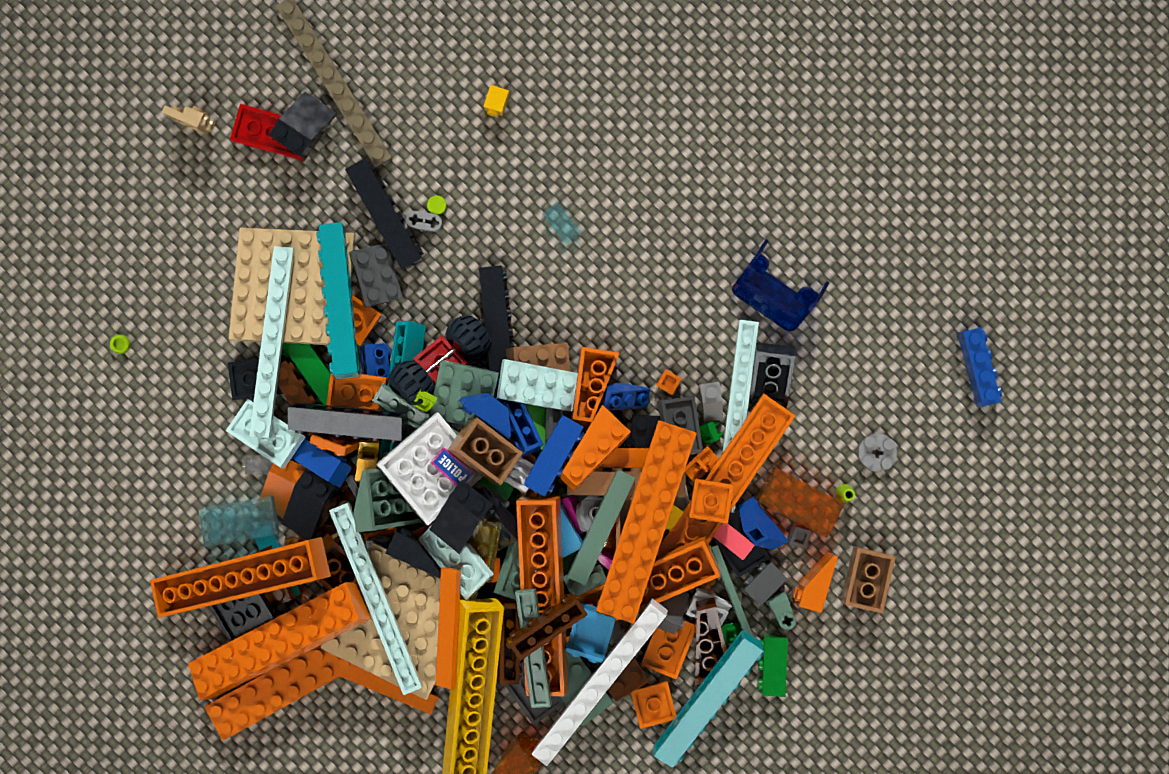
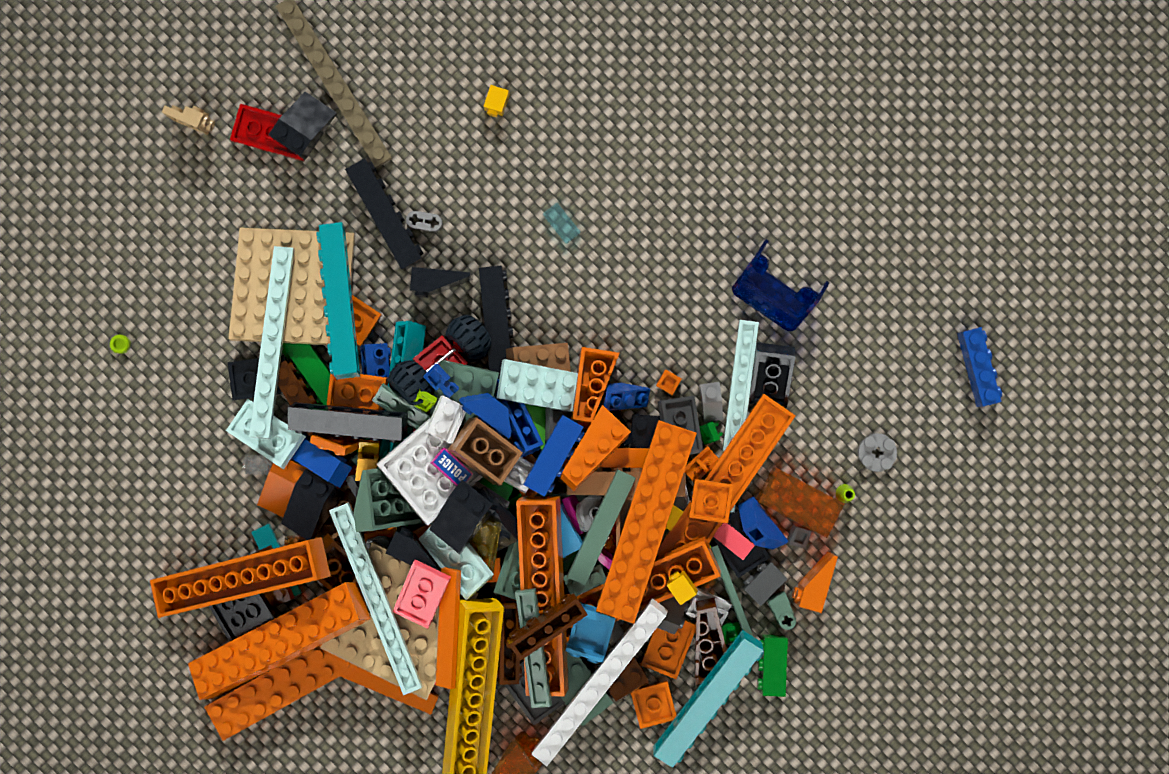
(238, 521): clear light blue plate -> none
(375, 275): dark grey plate -> none
(421, 594): none -> coral tile
(434, 281): none -> black slope
(437, 205): lime tile -> none
(439, 379): none -> blue plate
(446, 420): none -> white plate
(681, 587): none -> yellow brick
(868, 579): medium nougat brick -> none

